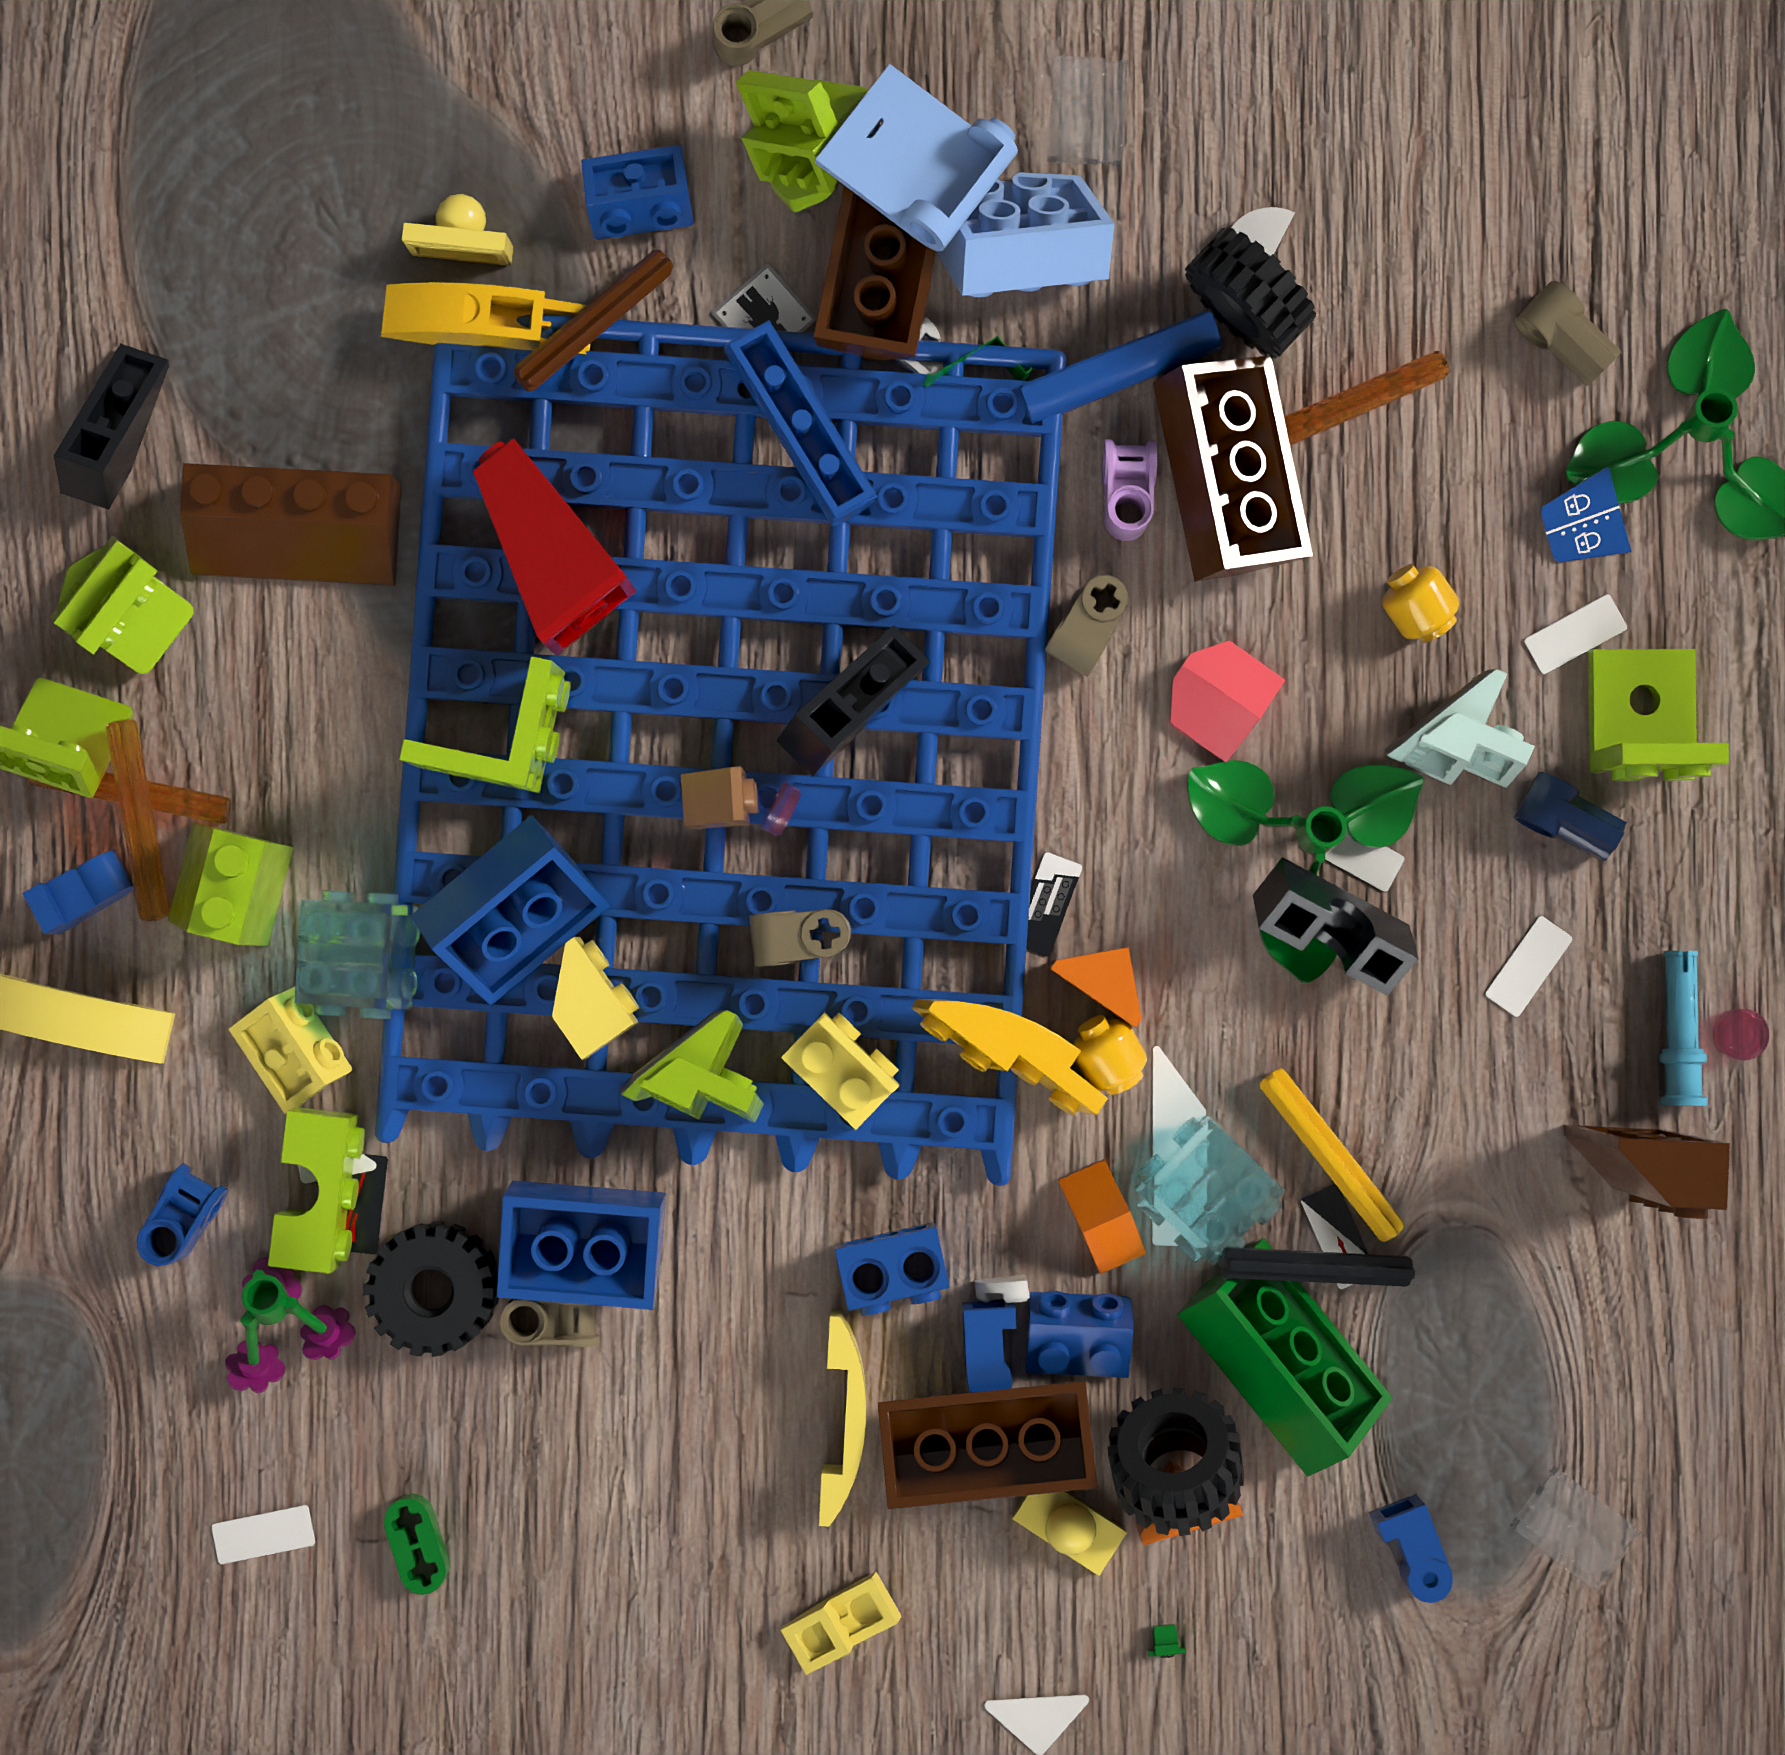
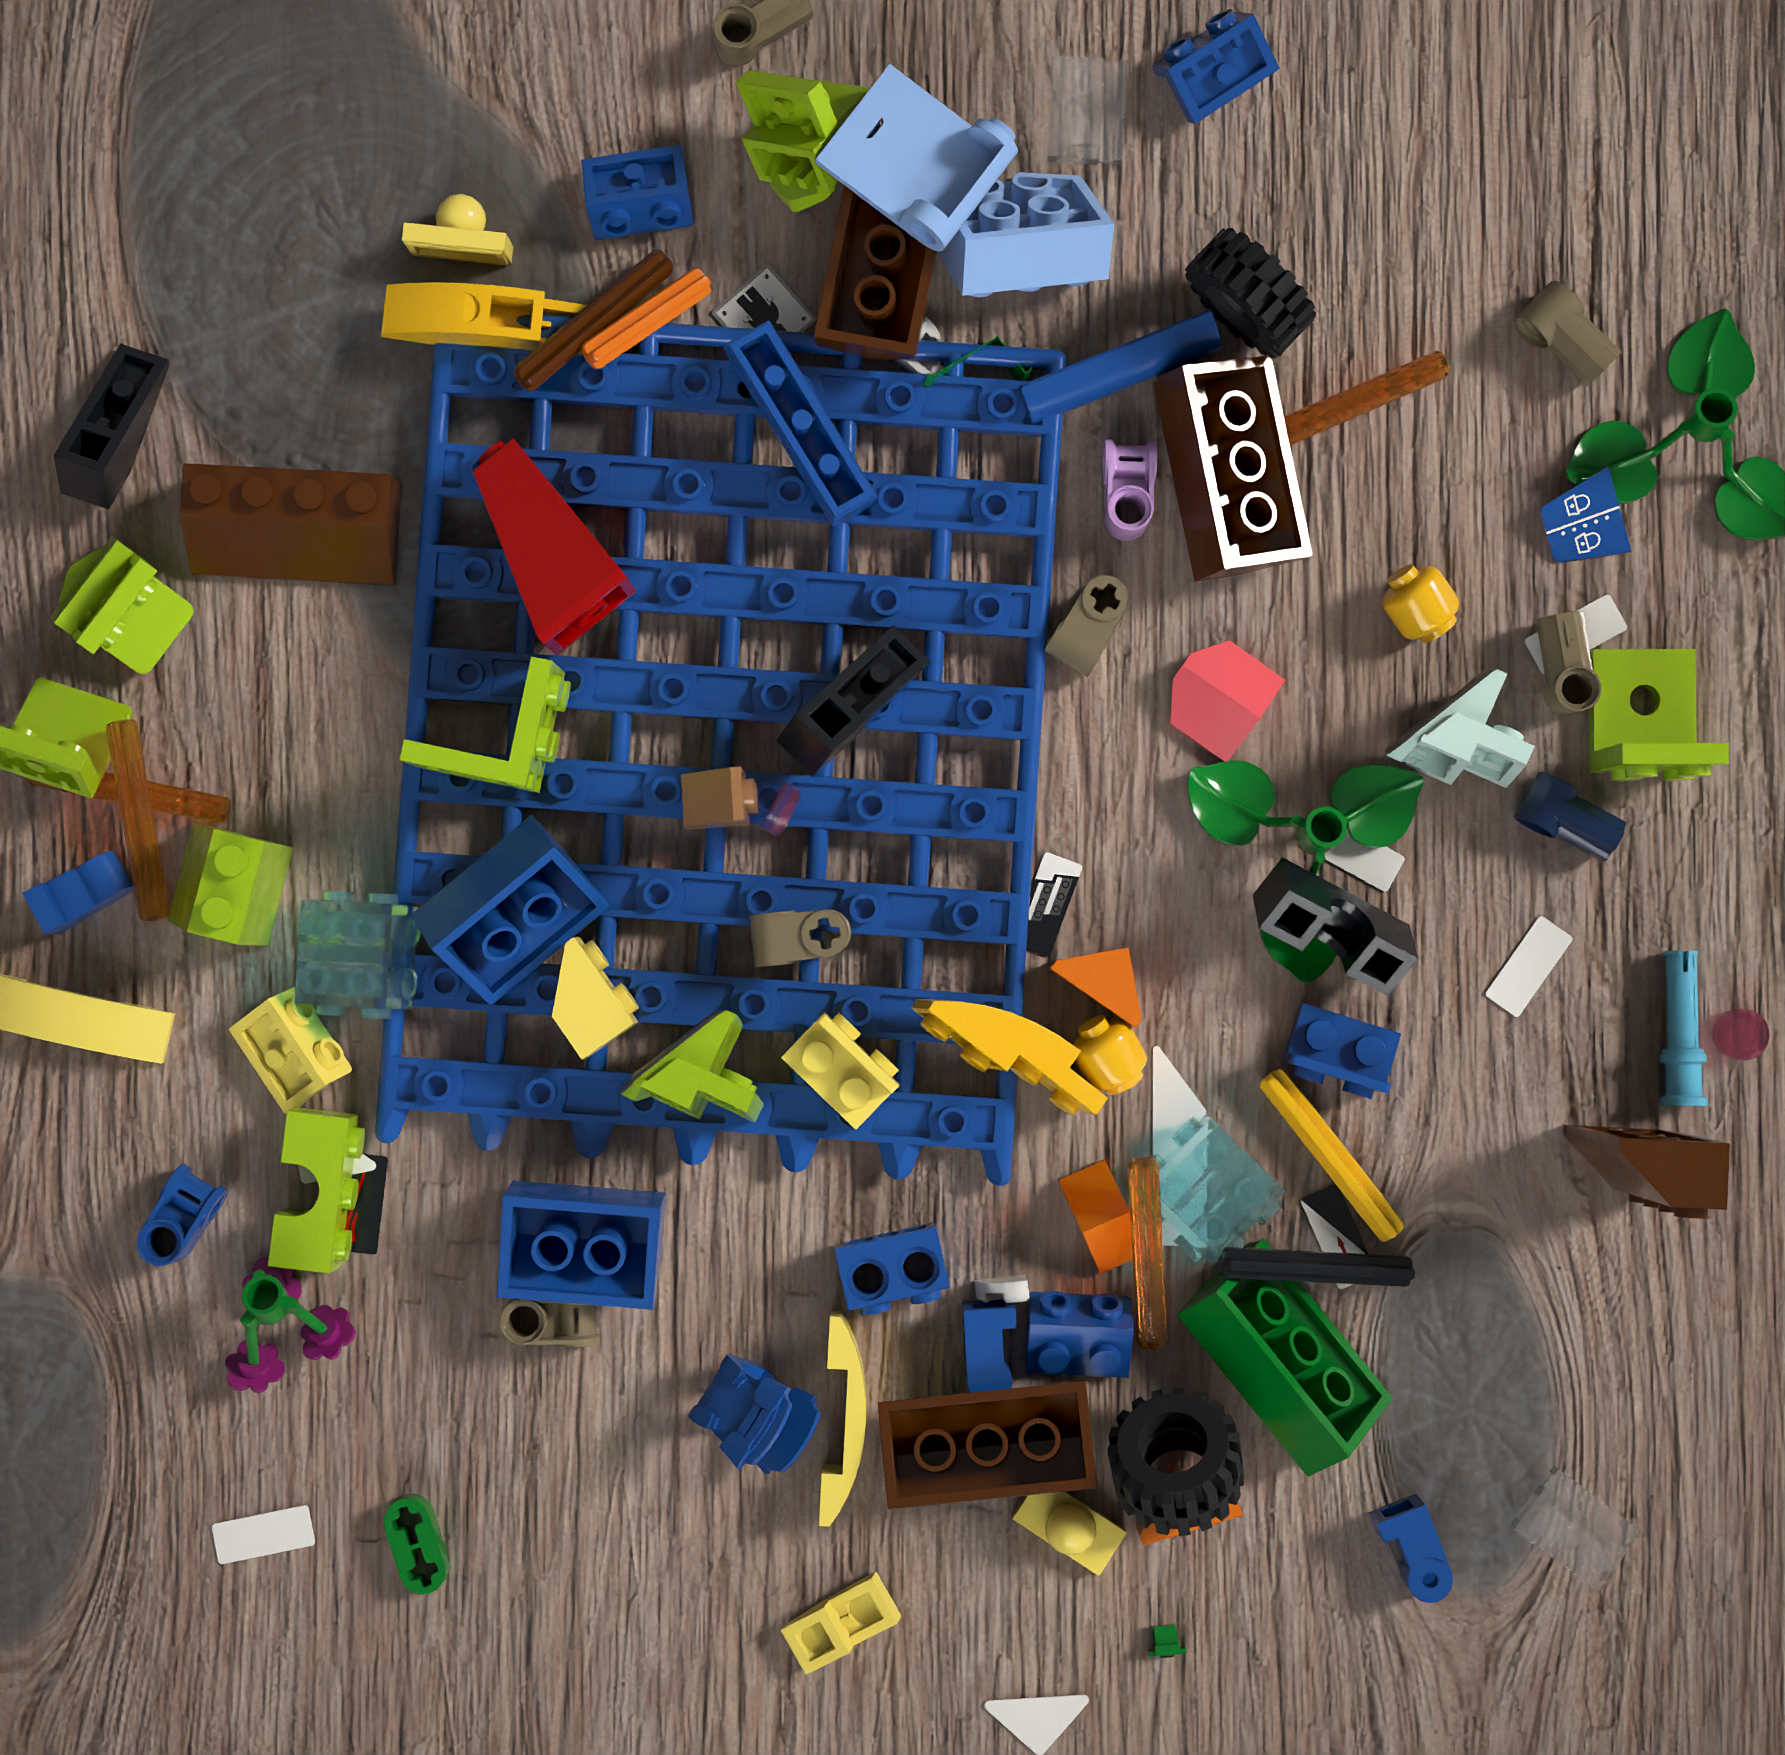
(471, 1282): black tyre -> none
(646, 318): none -> orange axle
(756, 1415): none -> blue piece
(1147, 1252): none -> clear orange axle
(1216, 63): none -> blue bracket
(1265, 226): white tile -> none
(1342, 1049): none -> blue bracket
(1565, 656): none -> dark tan piece

